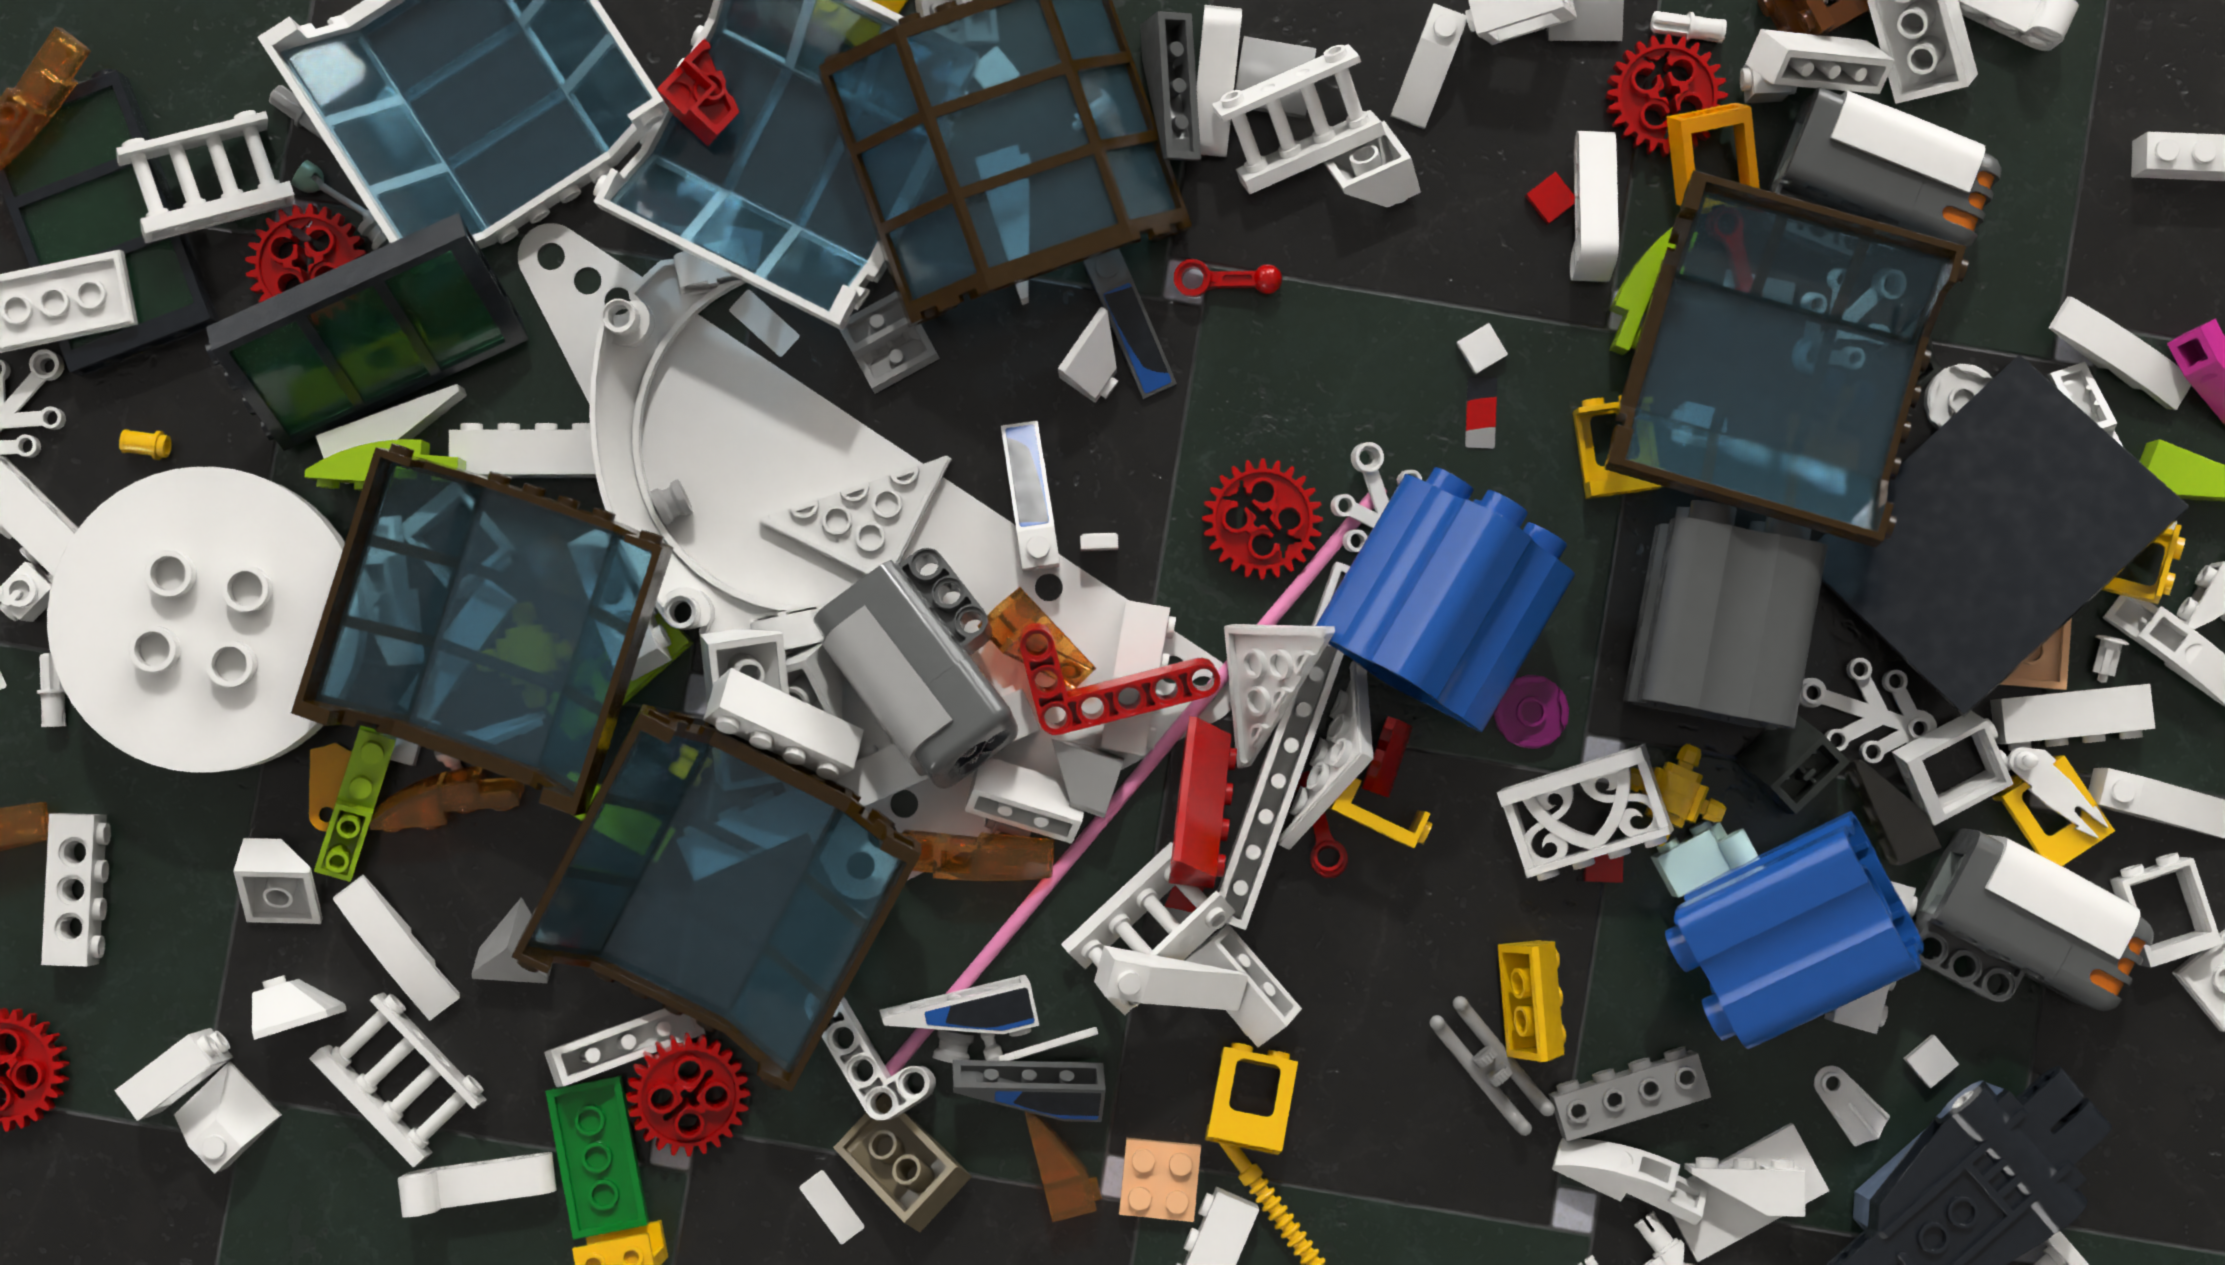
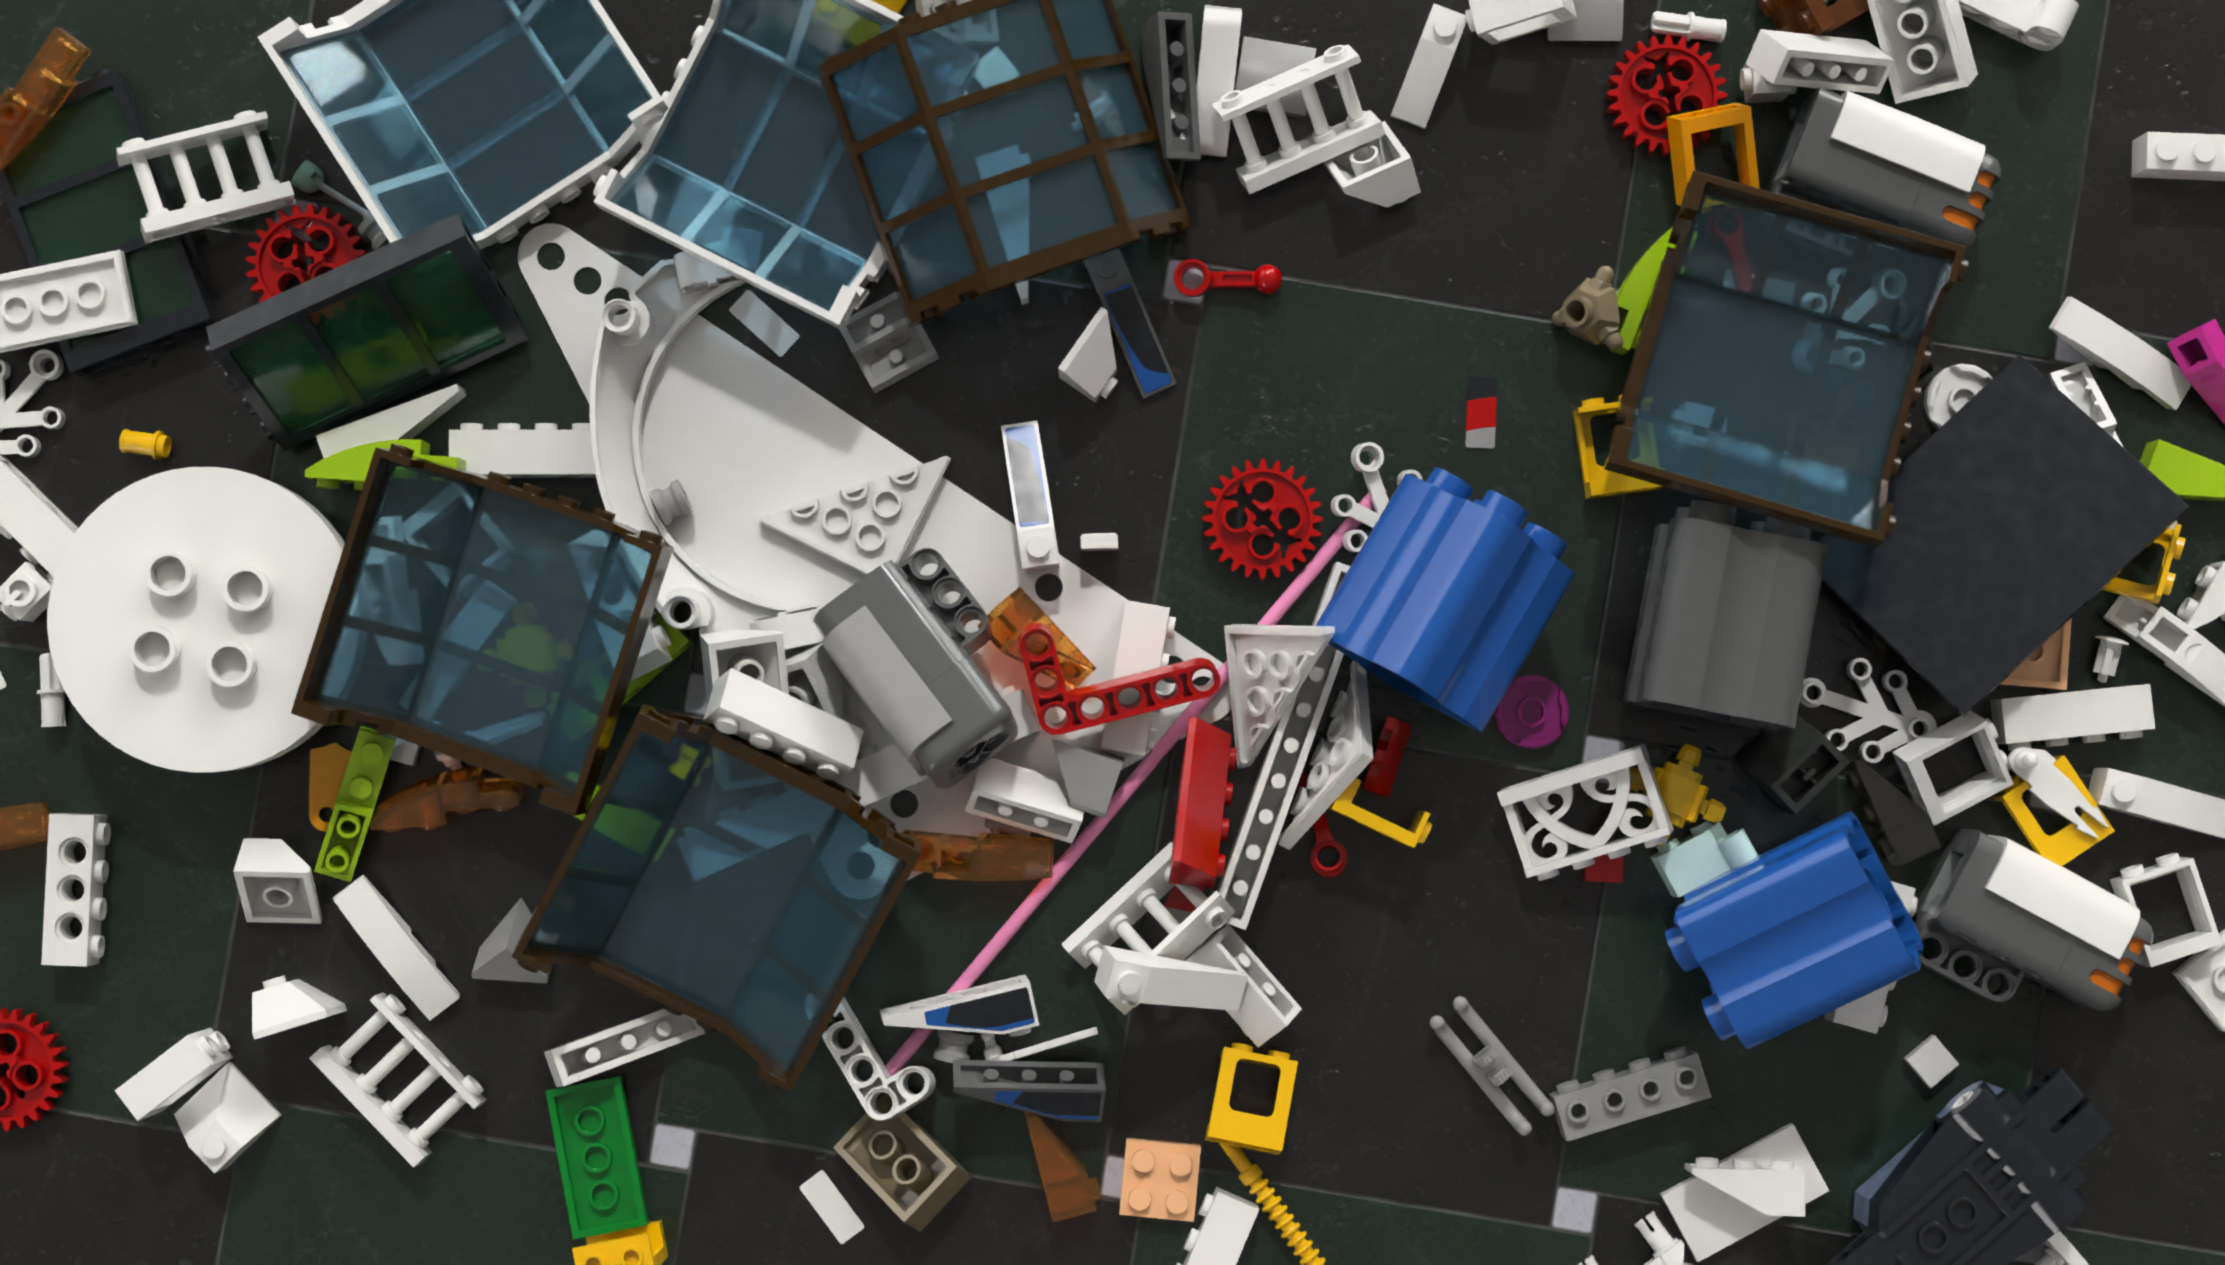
(288, 103): light grey axle -> none
(476, 1182): white beam -> none
(699, 95): red slope -> none
(713, 1116): red gear -> none
(1481, 348): white tile -> none
(1531, 1000): yellow slope -> none
(1551, 198): red tile -> none
(1592, 311): none -> dark tan rock
(1595, 207): white beam -> none
(1624, 1169): white slope -> none
(1851, 1106): white piece -> none

